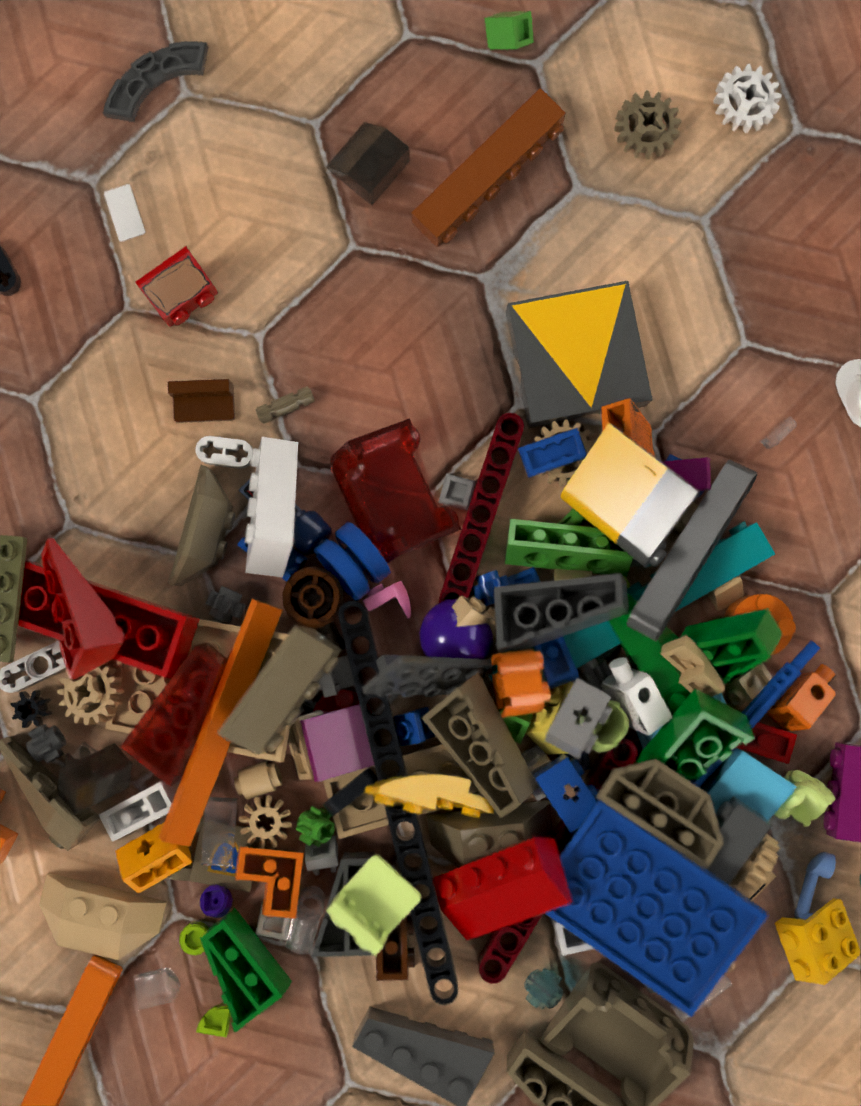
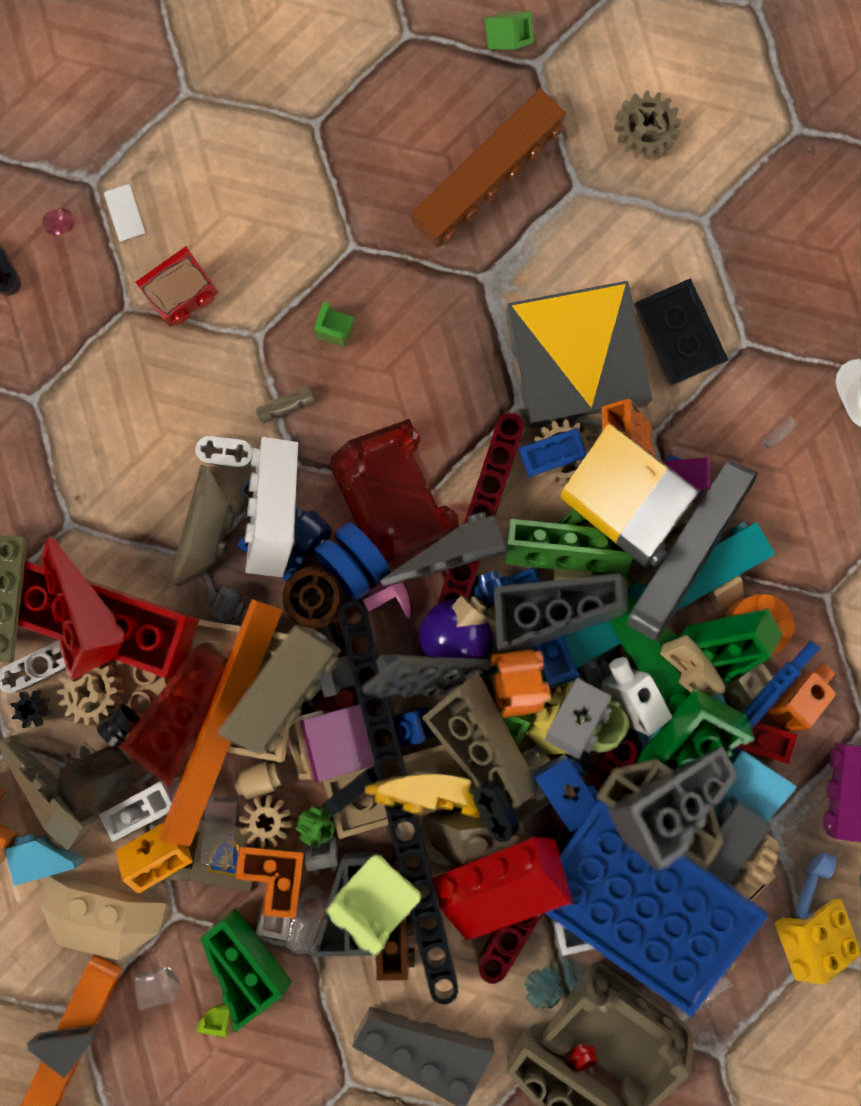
(38, 858): none -> medium azure slope
(46, 743): dark grey gear -> none
(58, 221): none -> clear pink tile
(63, 1047): none -> dark grey slope
(118, 726): none -> black wheel
(150, 72): dark grey tile -> none
(190, 938): lime tile -> none
(202, 400): reddish brown panel -> none
(216, 901): dark purple tile -> none
(333, 325): none -> bright green panel
(370, 161): clear smoke slope -> none
(456, 492): light grey tile -> none
(464, 545): none -> dark grey wedge
(496, 811): none -> black beam
(582, 1057): none -> red plate
(669, 811): none -> dark grey wedge
(680, 332): none -> black plate
(757, 88): white gear -> none
(808, 799): yellowish green hair -> none

